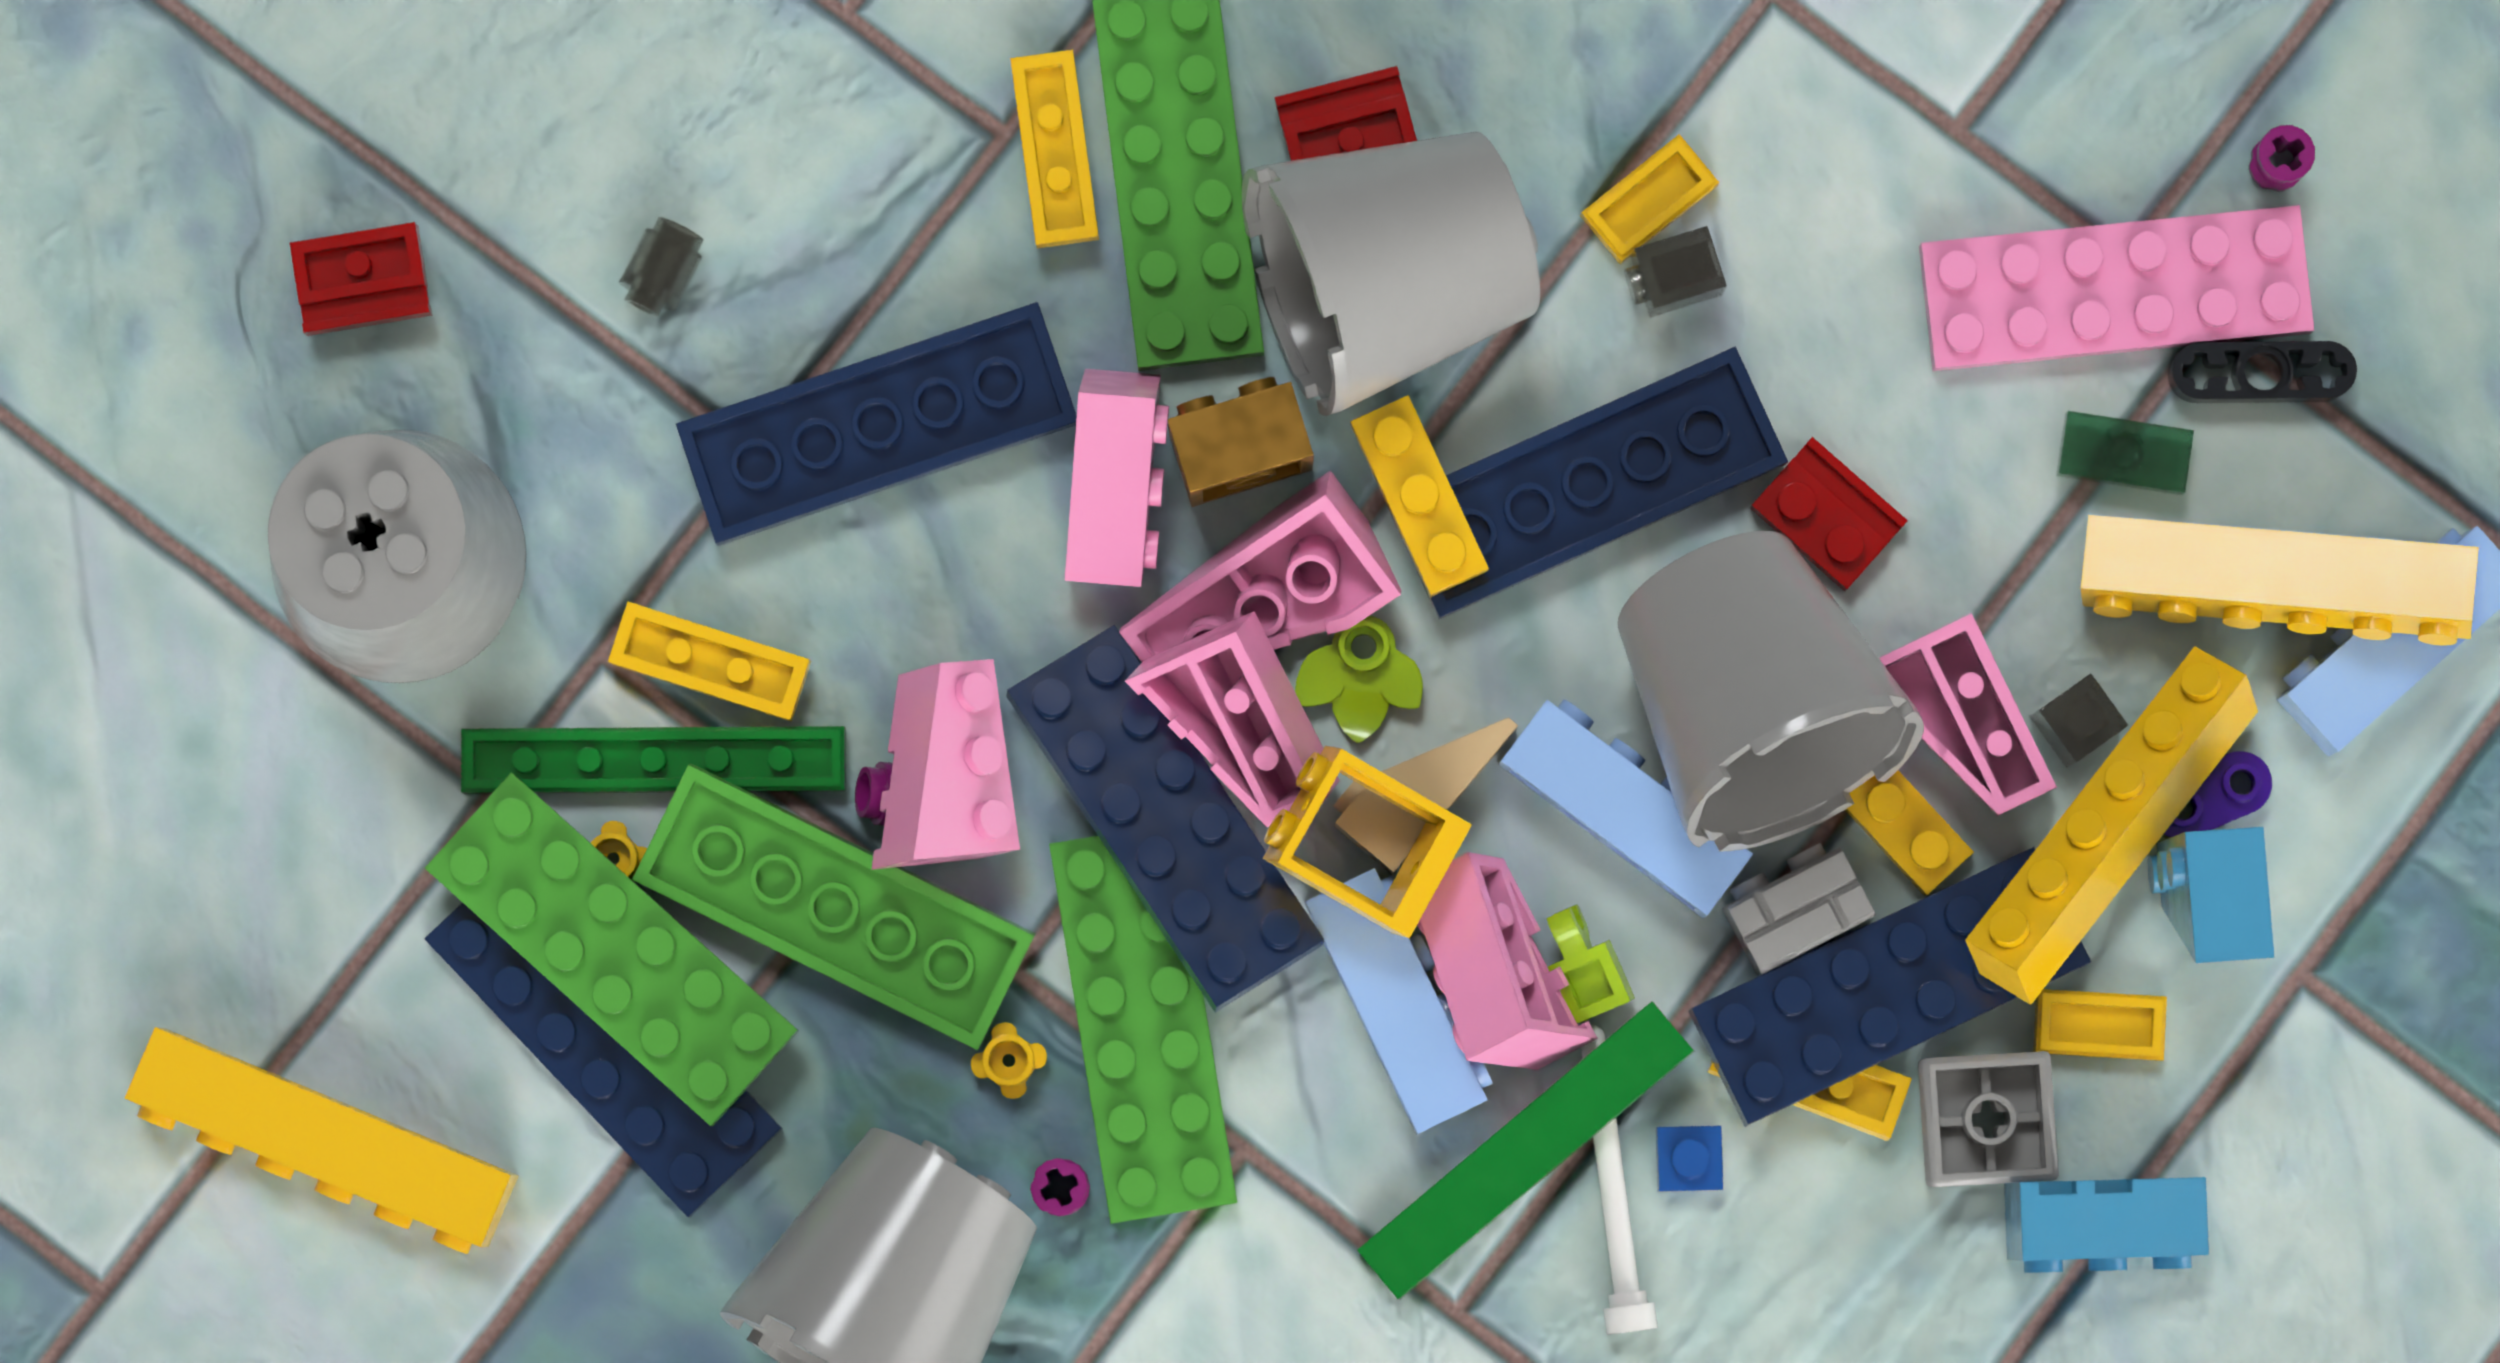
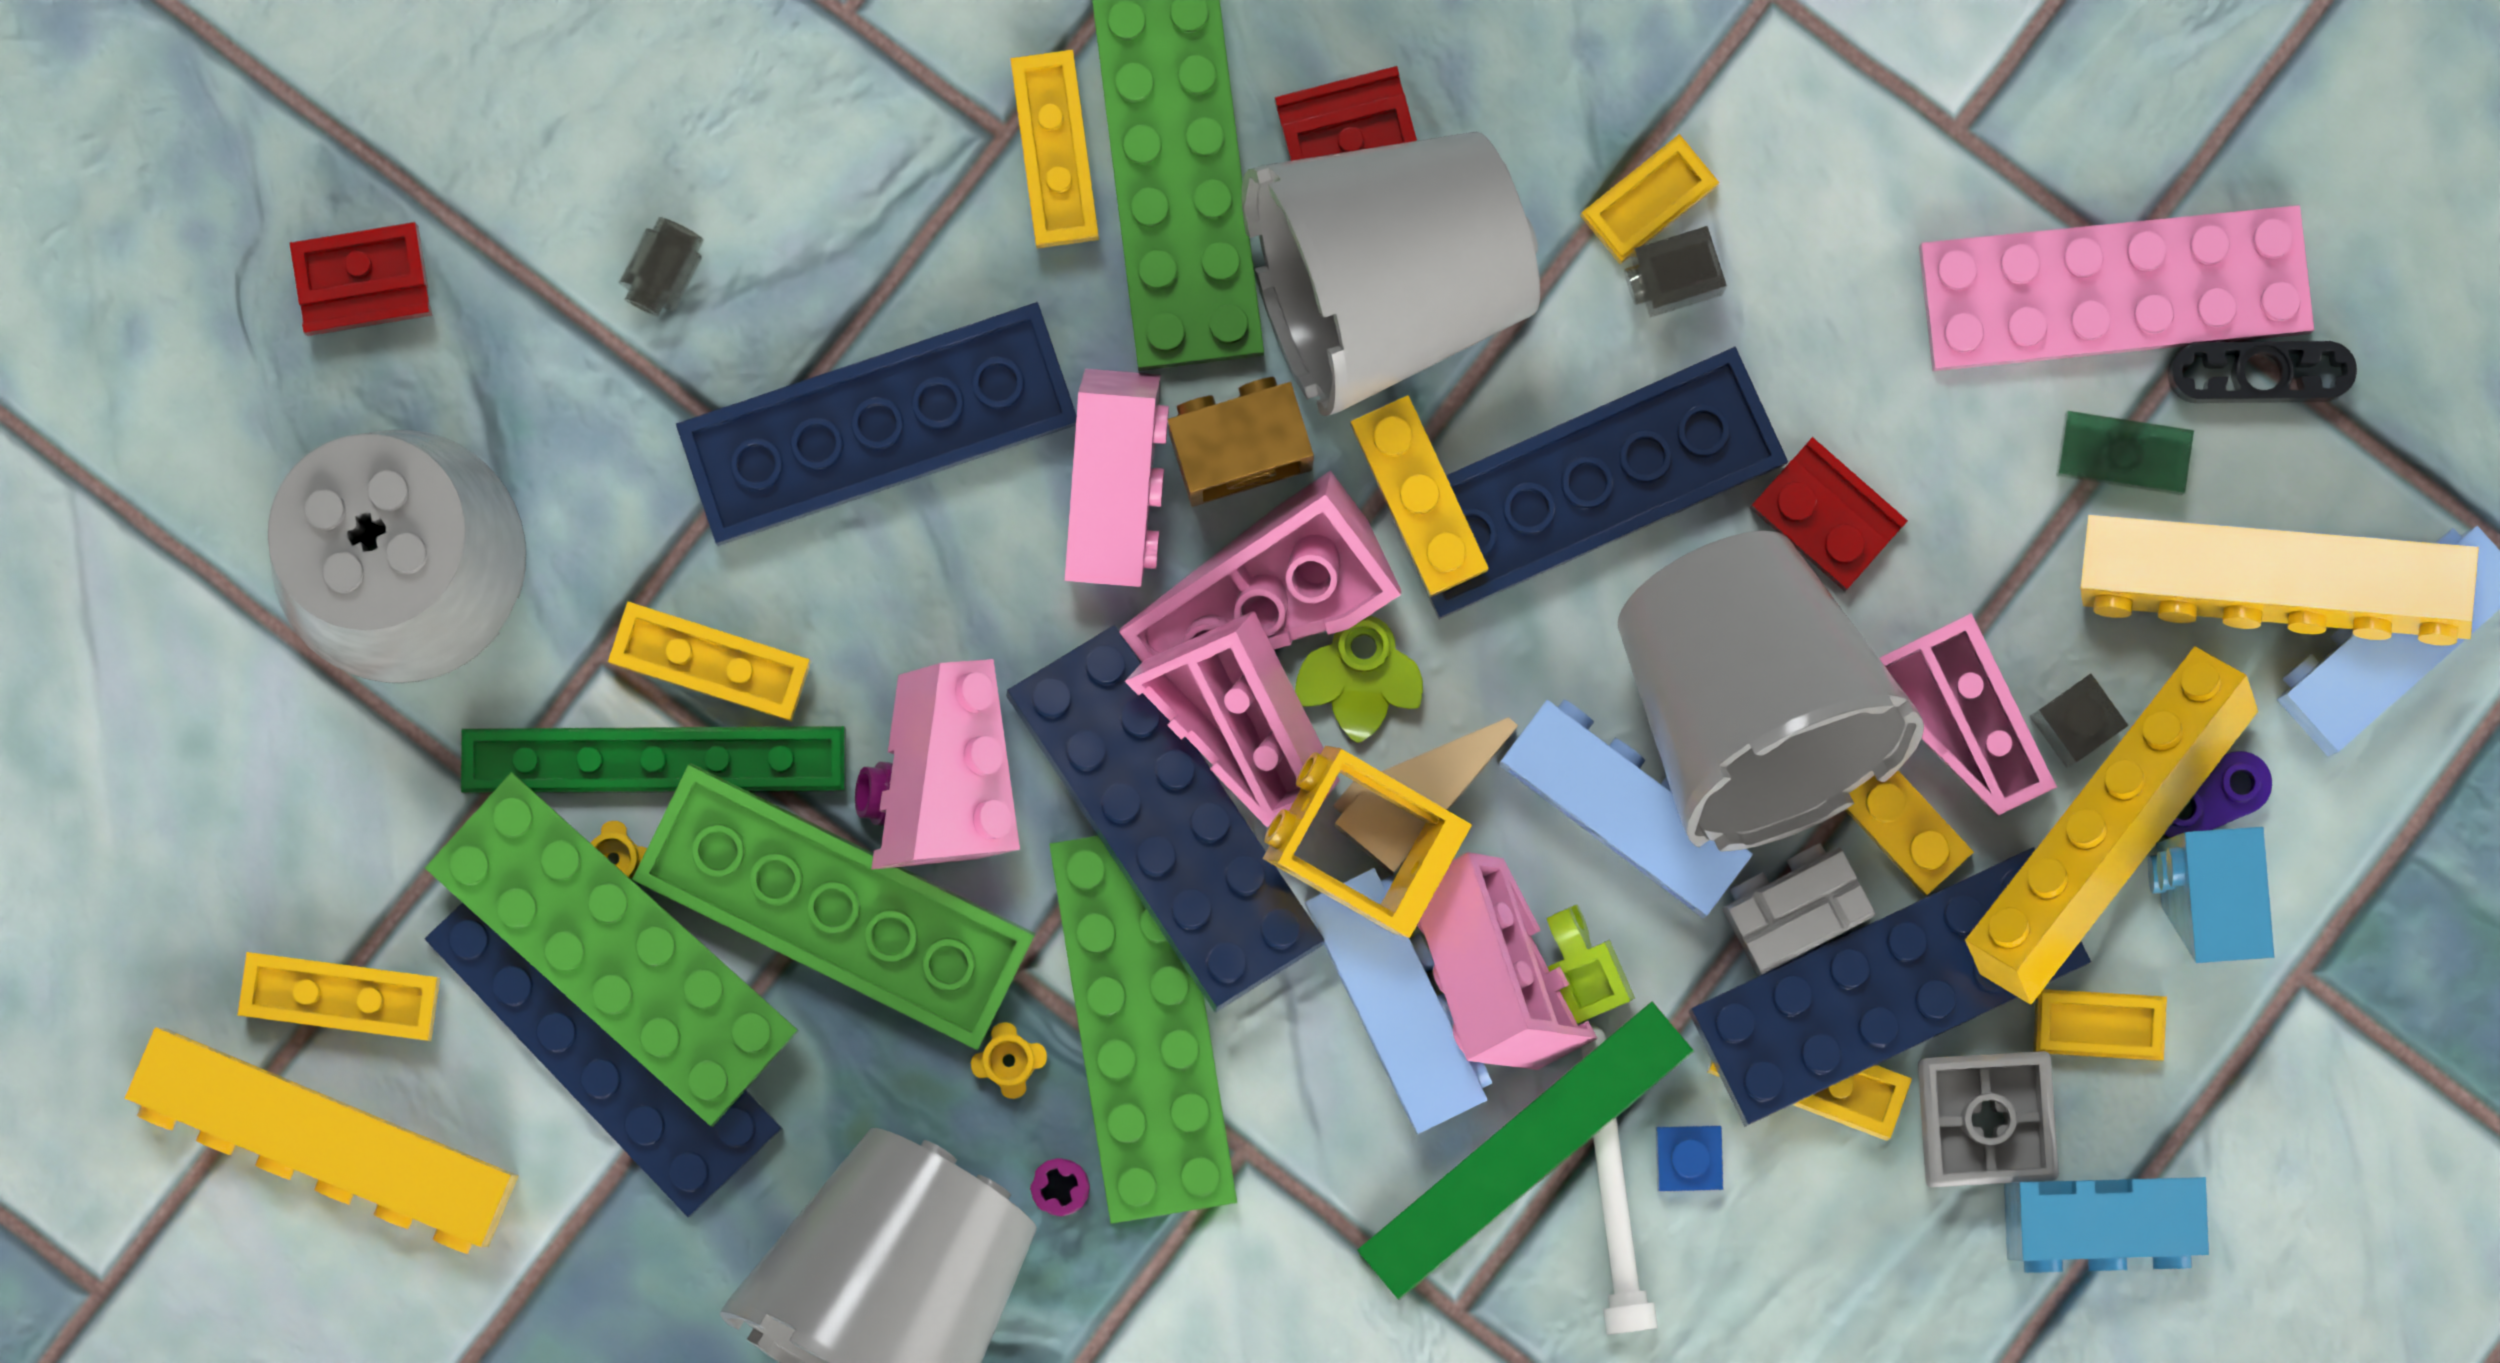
(338, 996): none -> yellow plate
(2279, 140): magenta bush -> none

